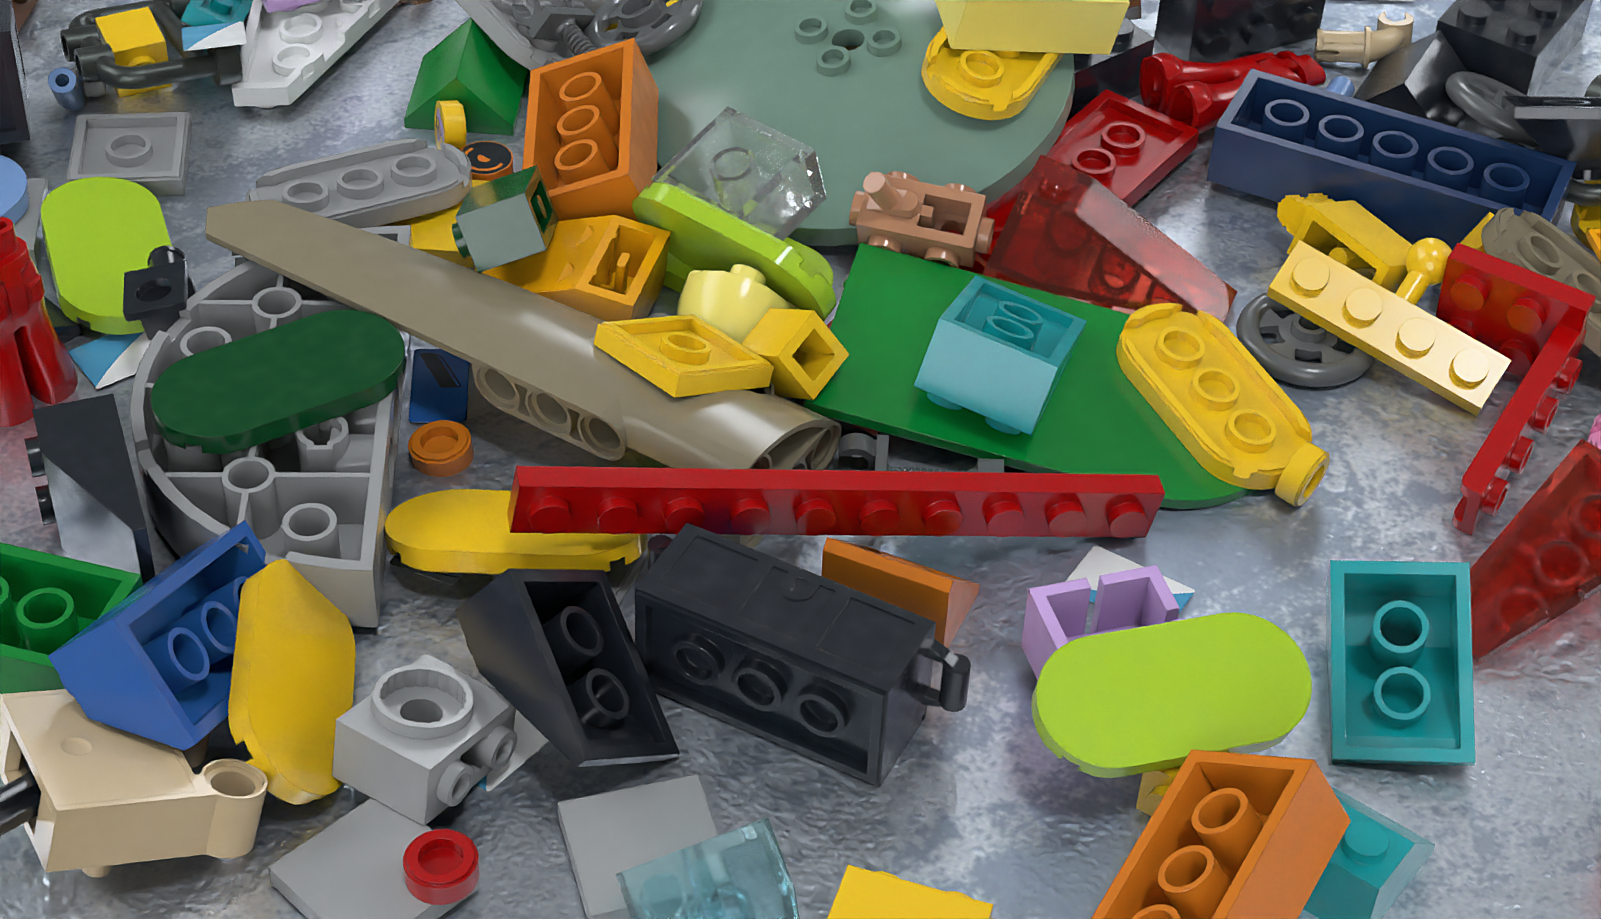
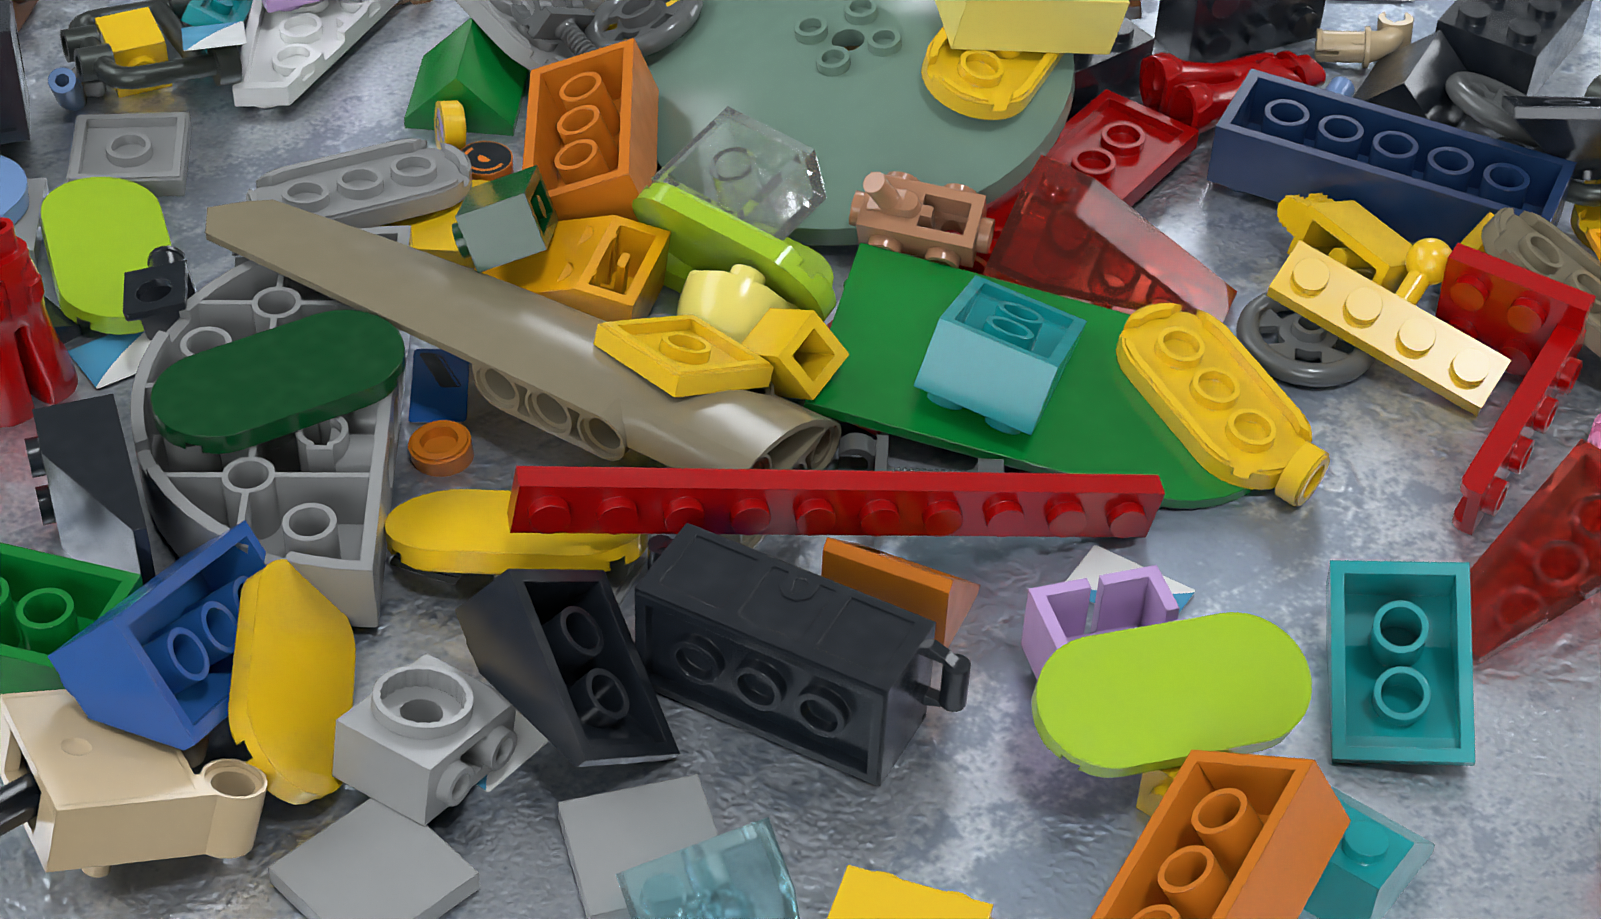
(441, 867): red tile -> none

